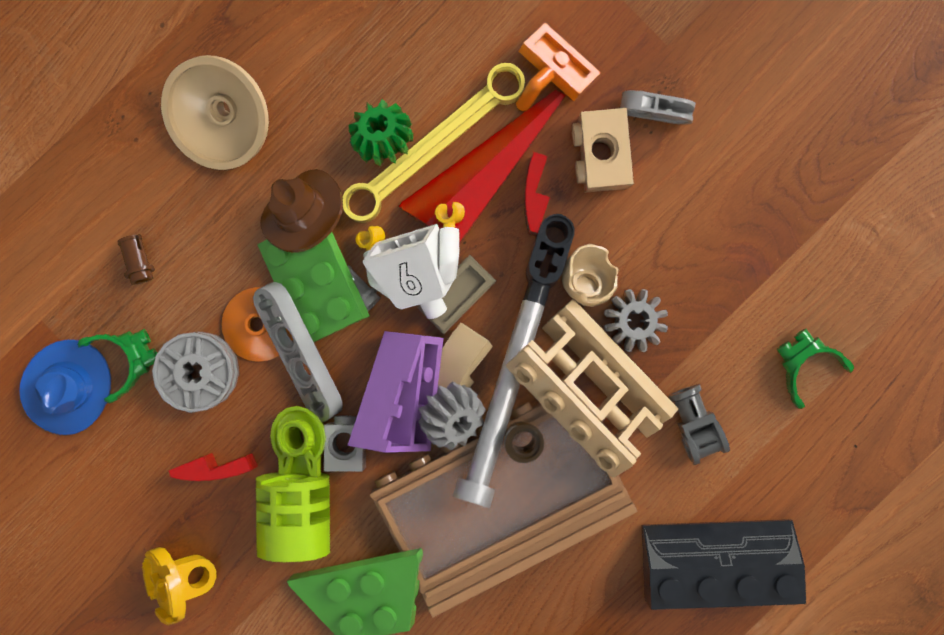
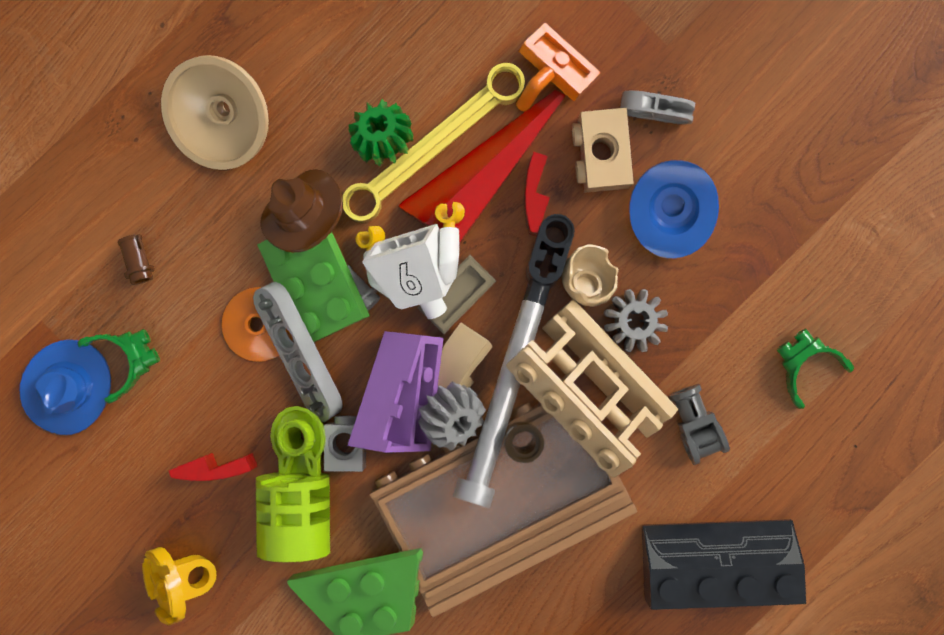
(173, 371): light grey wheel -> none
(674, 208): none -> blue hat

